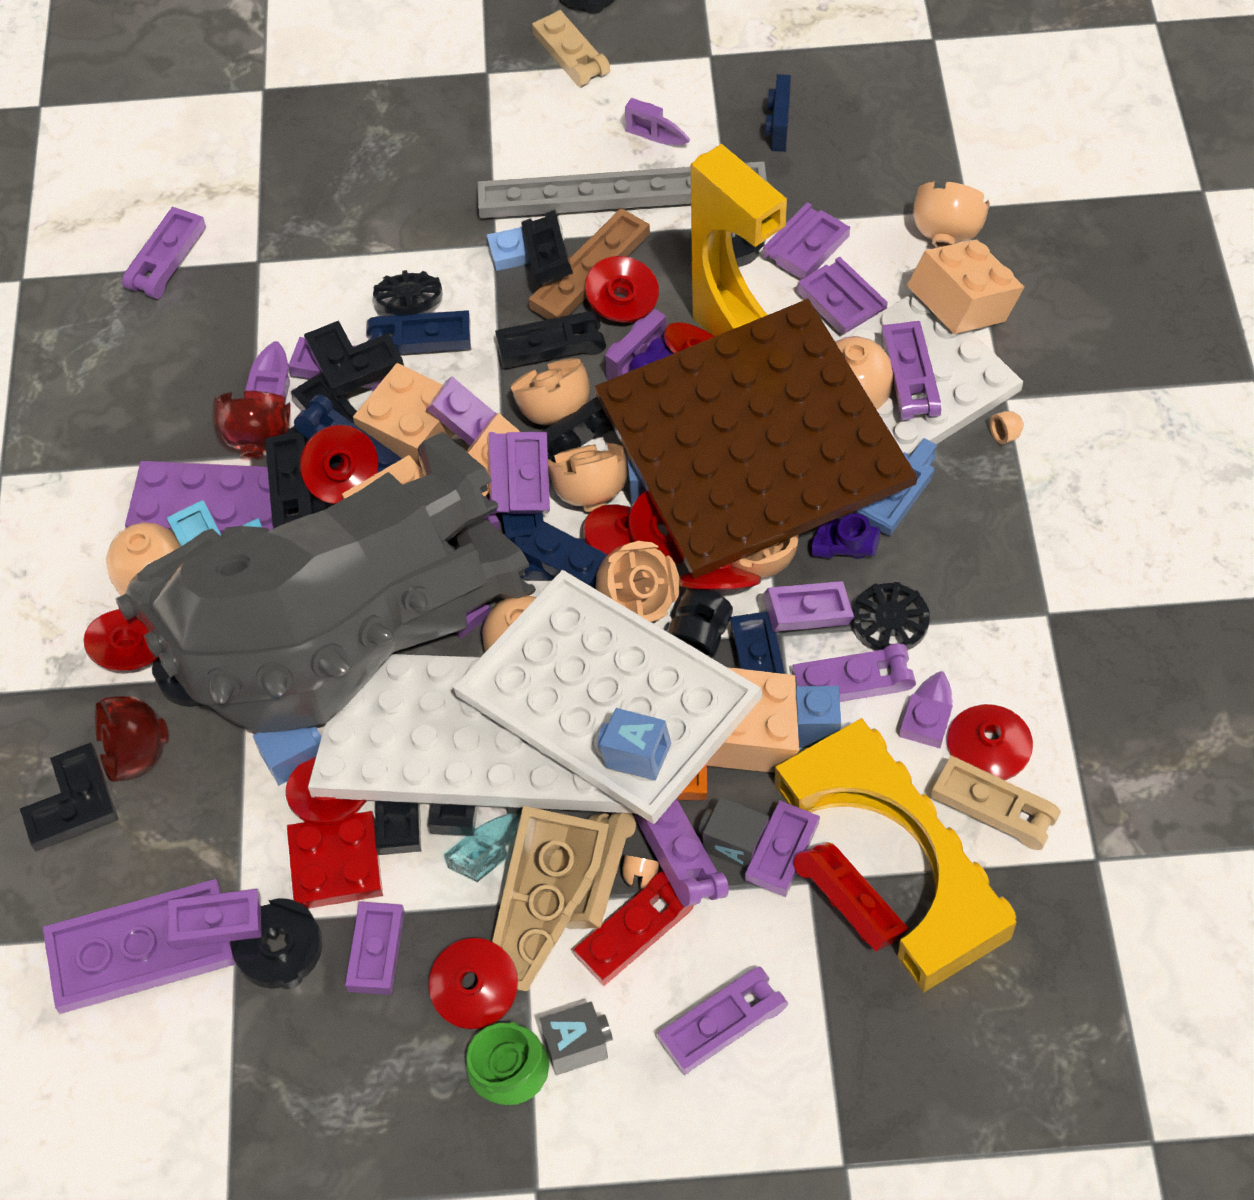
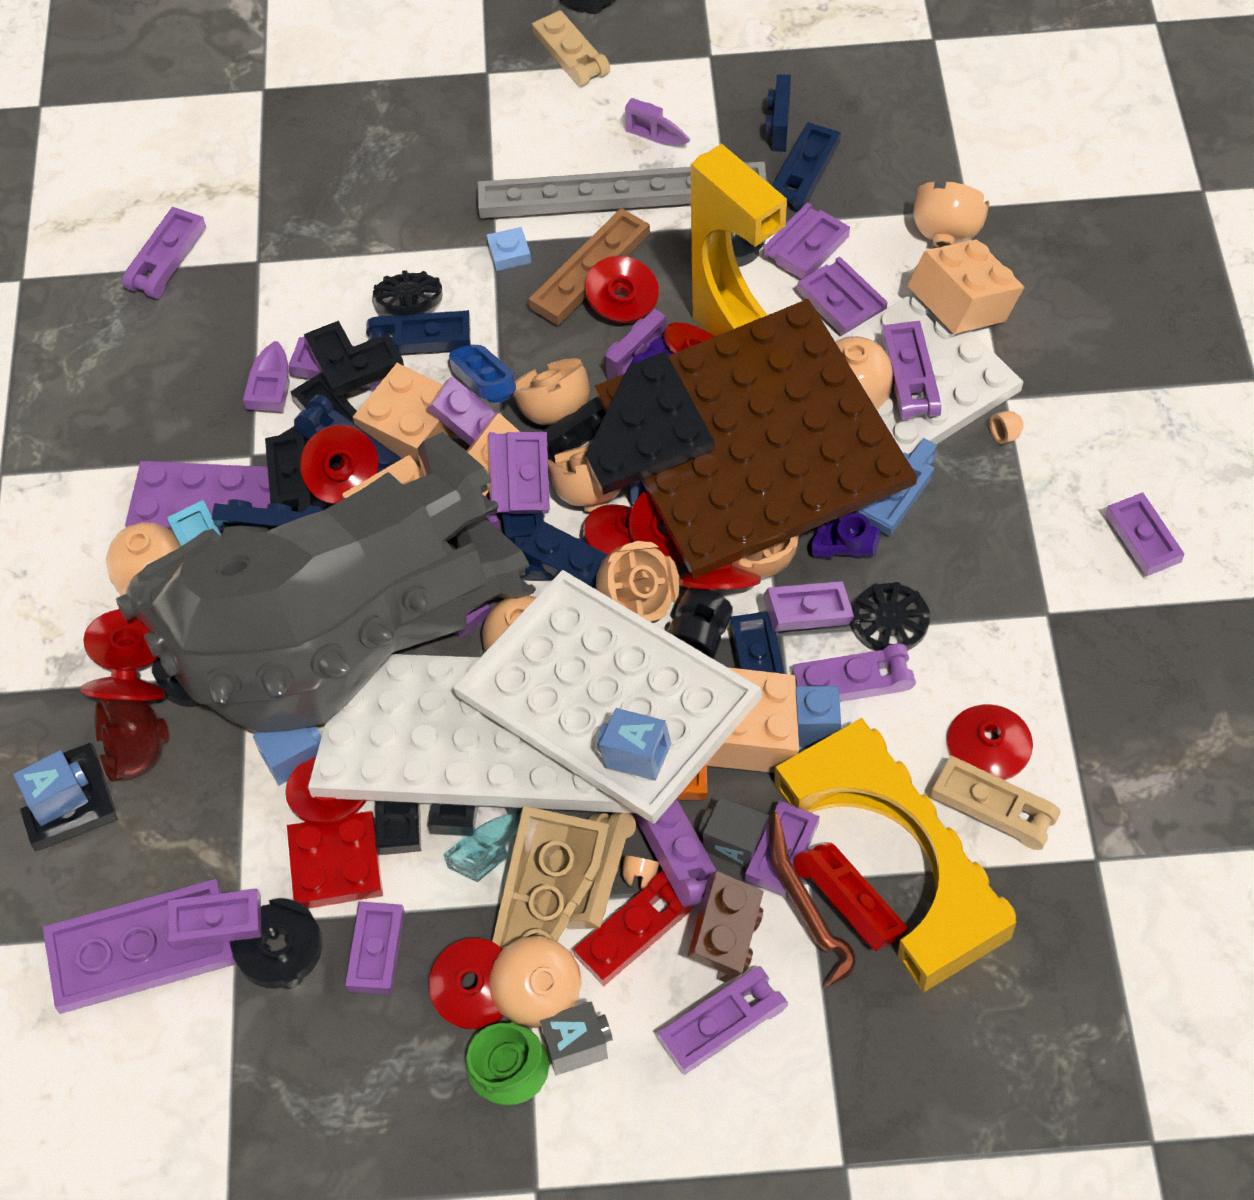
(52, 787): none -> medium blue brick
(123, 685): none -> red dish
(243, 514): none -> dark blue plate
(249, 420): clear red cylinder -> none
(483, 373): none -> blue plate
(534, 980): none -> light nougat cylinder
(547, 248): black plate -> none
(550, 339): black plate -> none
(647, 427): none -> black plate
(726, 925): none -> bracket
(806, 906): none -> copper piece
(807, 163): none -> dark blue plate
(929, 711): medium lavender plate -> none
(1144, 534): none -> medium lavender plate

